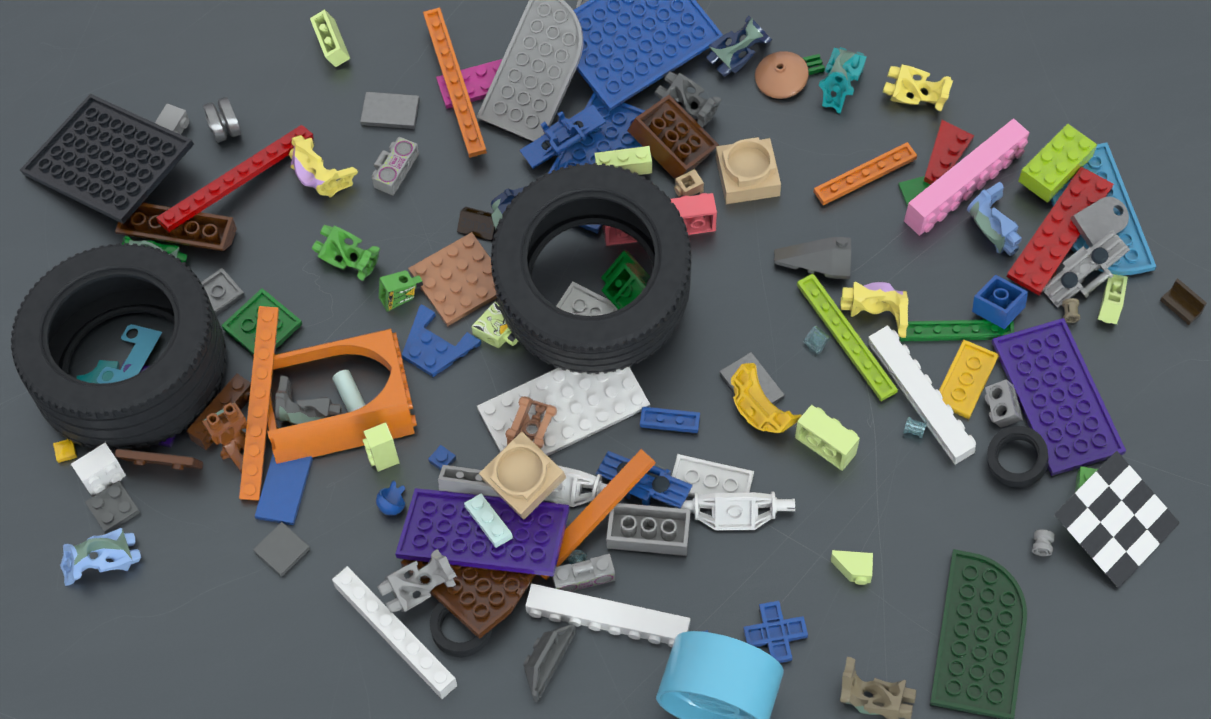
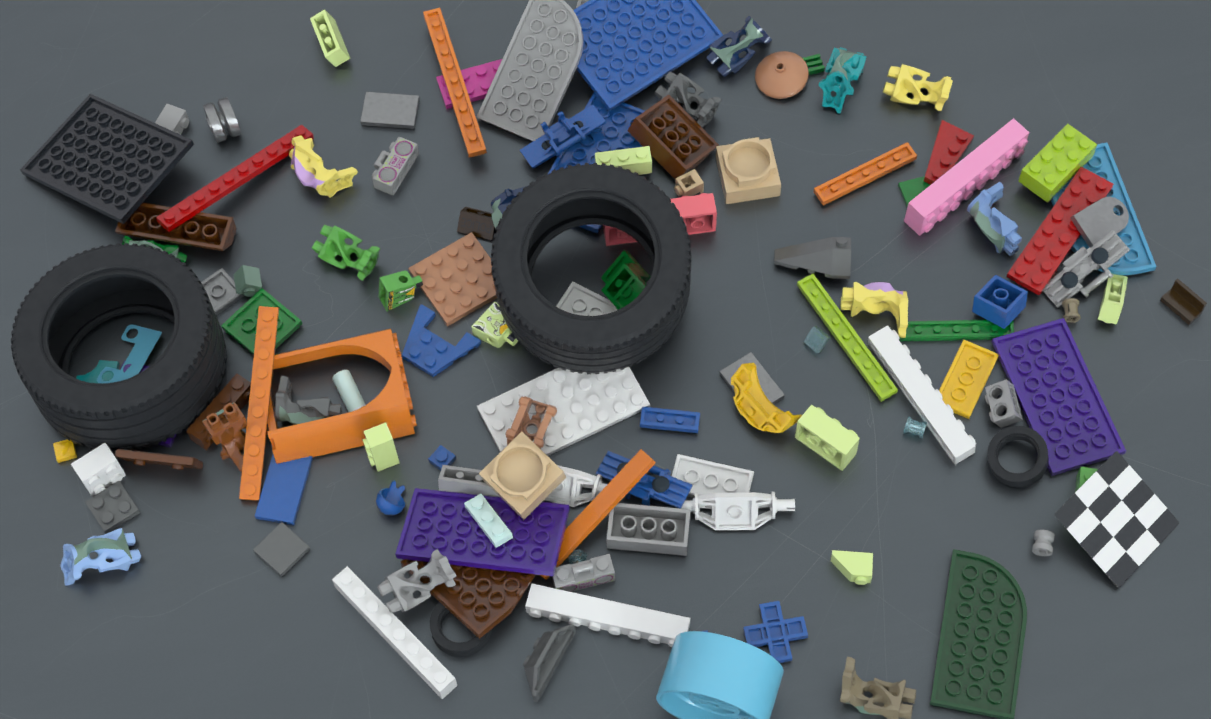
(247, 280): none -> sand green brick

